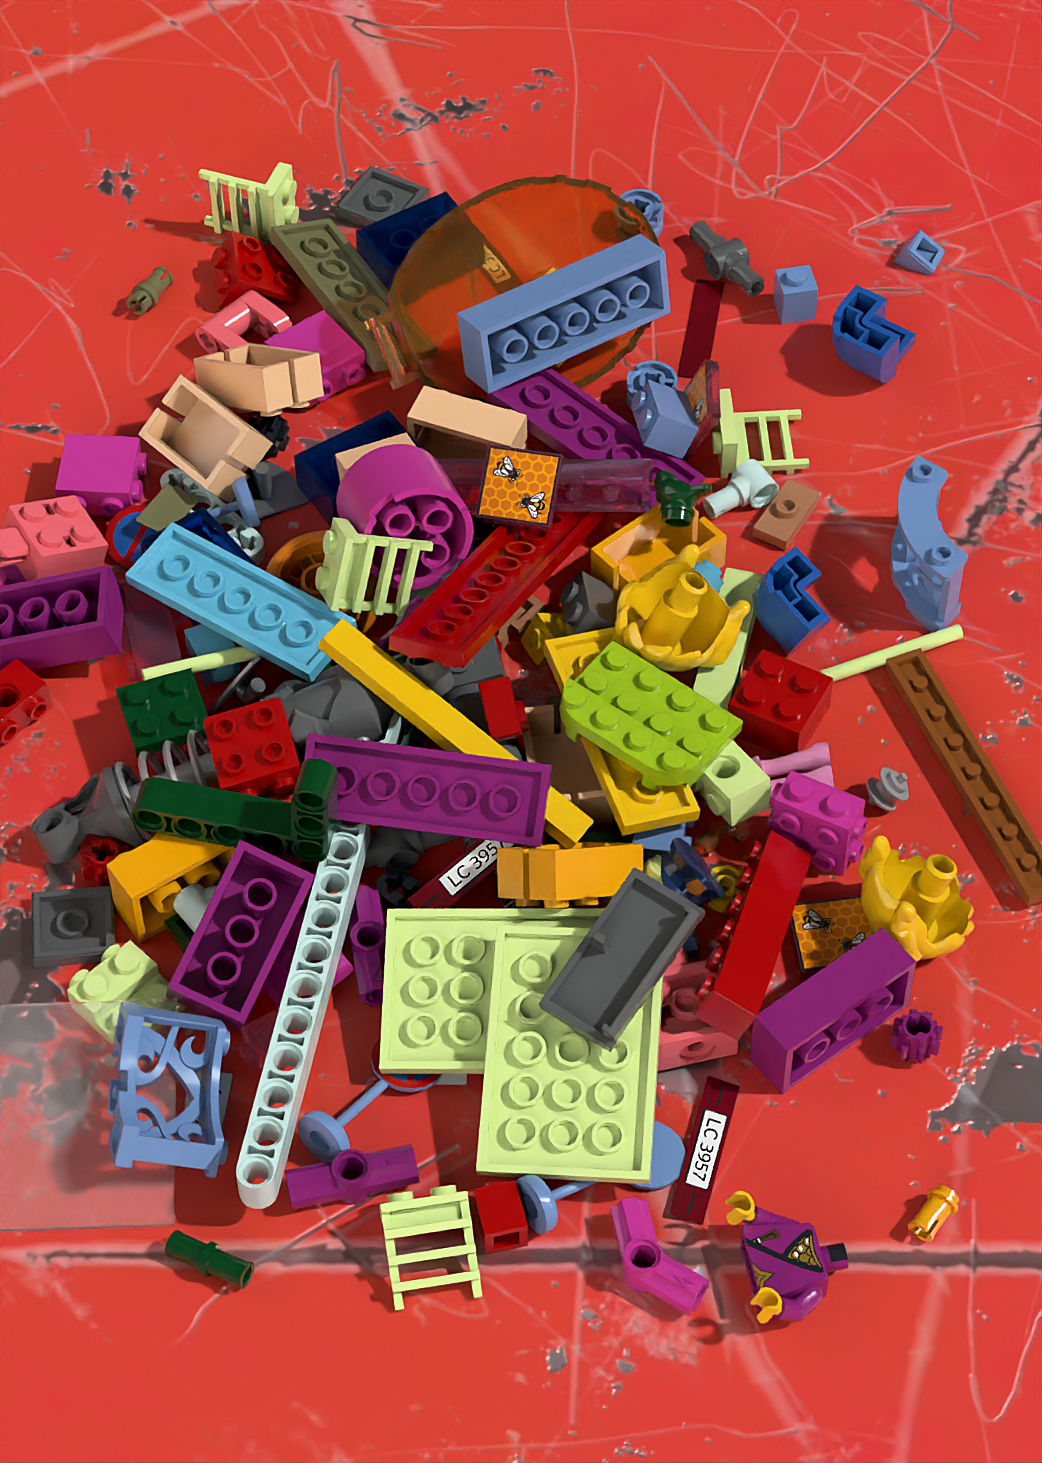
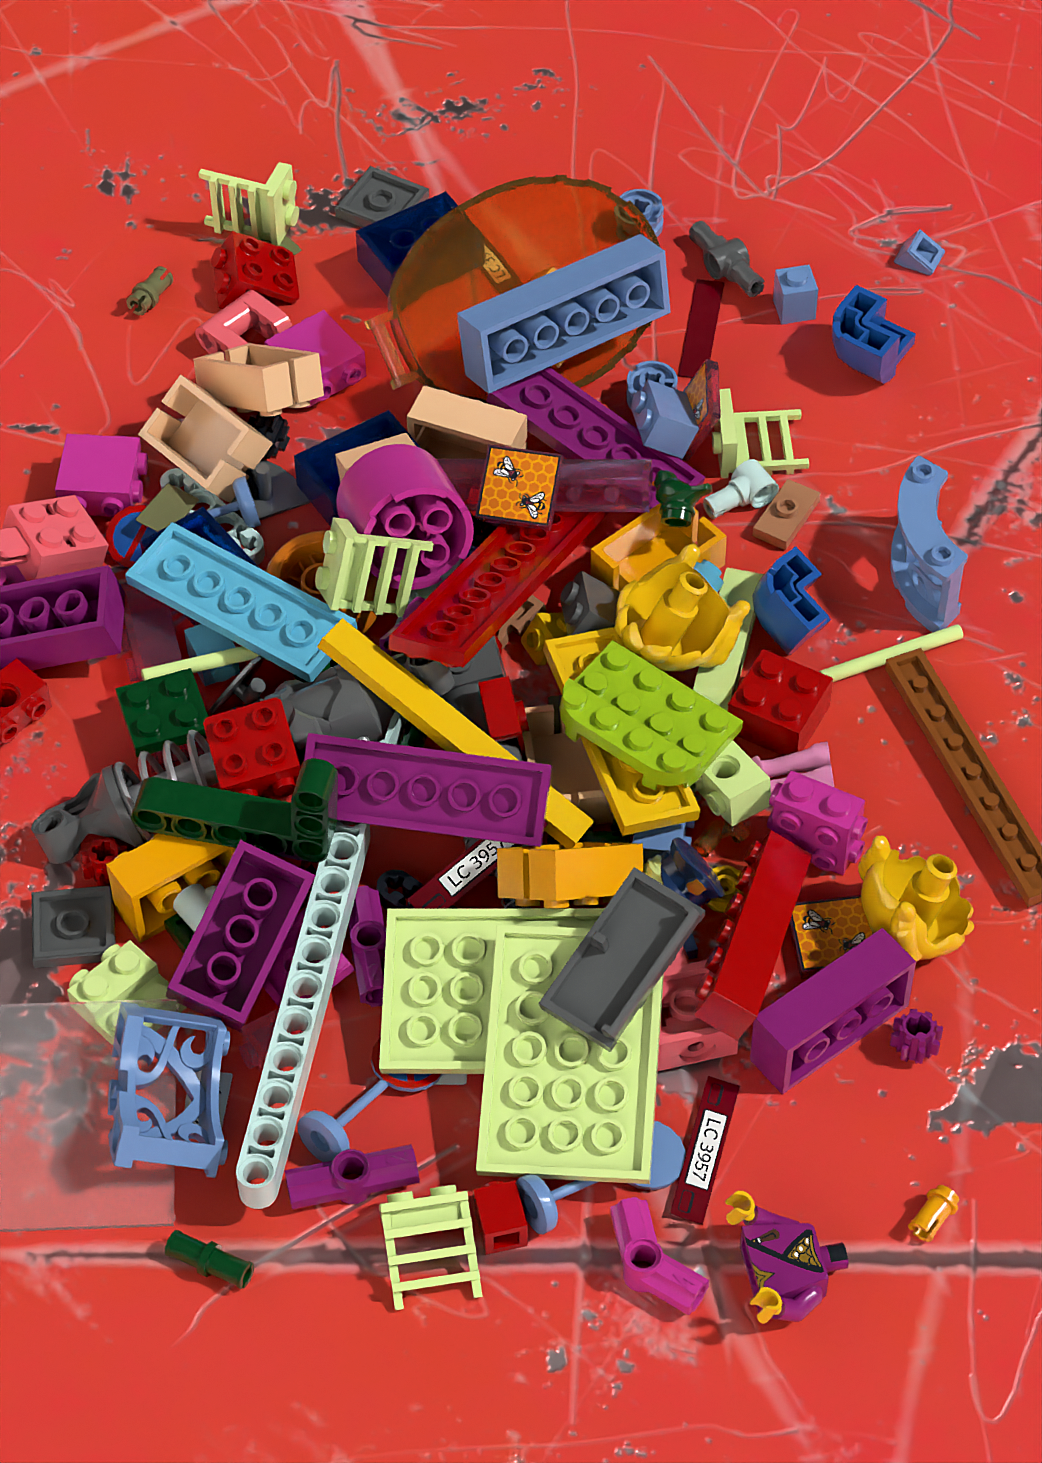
(337, 280): olive plate -> none
(400, 847): dark grey pin -> none
(887, 789): light grey wheel -> none

